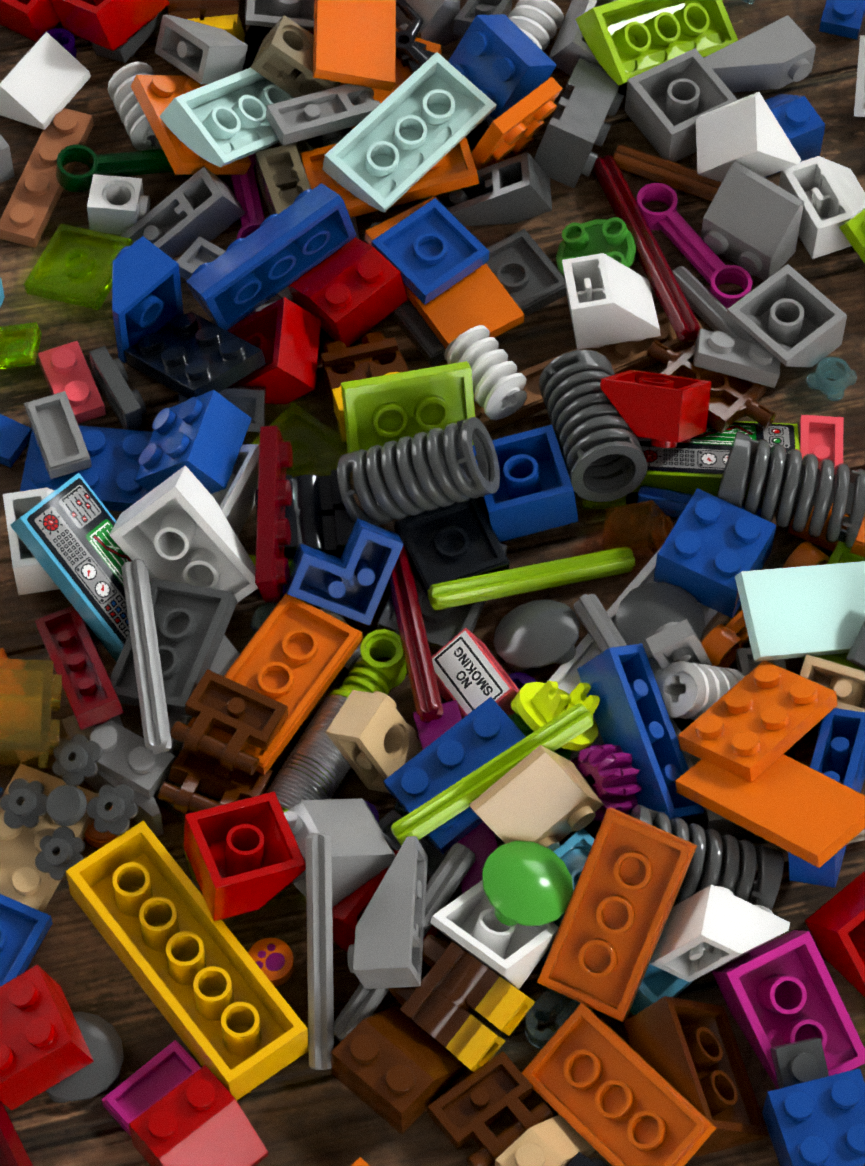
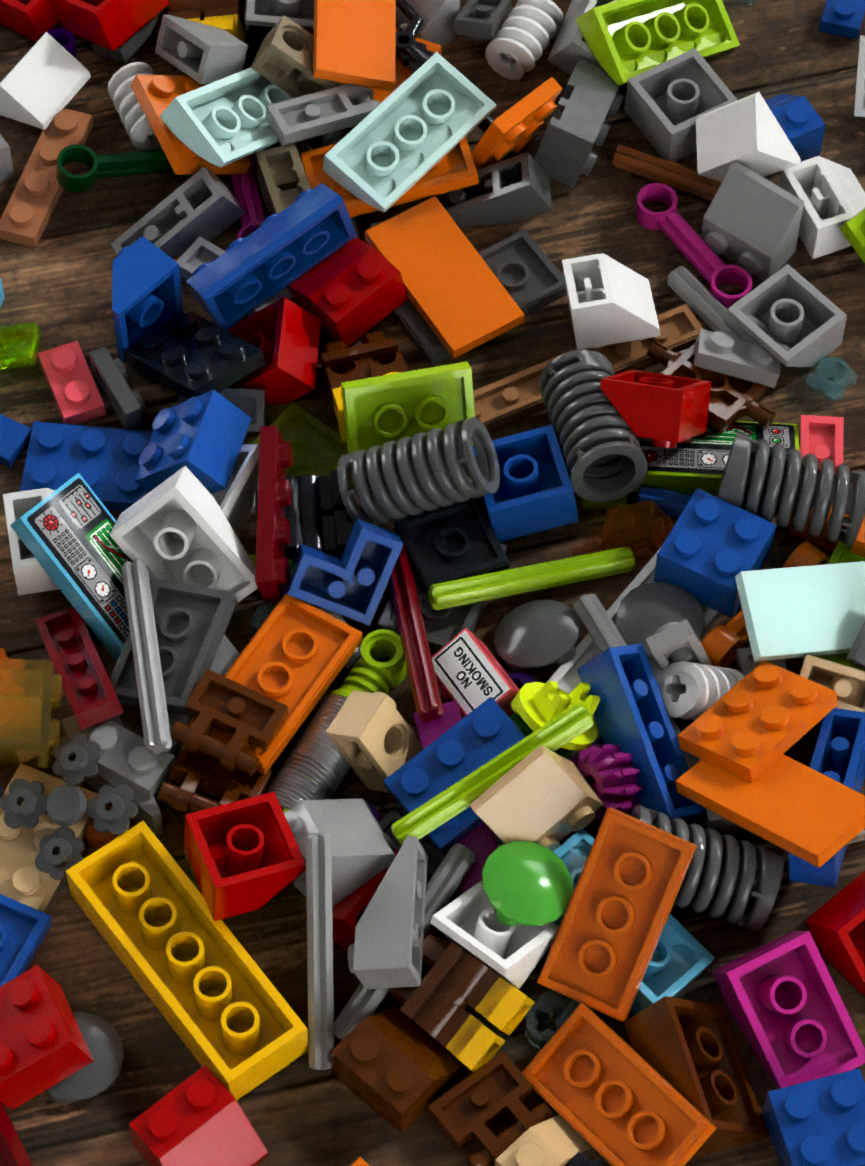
(58, 435): light grey tile -> none
(76, 266): clear neon green tile -> none
(116, 203): white brick -> none
(149, 1084): dark pink tile -> none
(274, 959): orange tile -> none
(431, 250): blue plate -> none
(493, 377): white piece -> none
(501, 61): blue brick -> none
(596, 238): bright green dish -> none
(647, 249): dark red axle -> none
(713, 931): white slope -> none
(765, 58): light grey slope -> none
(799, 1062): dark grey plate -> none

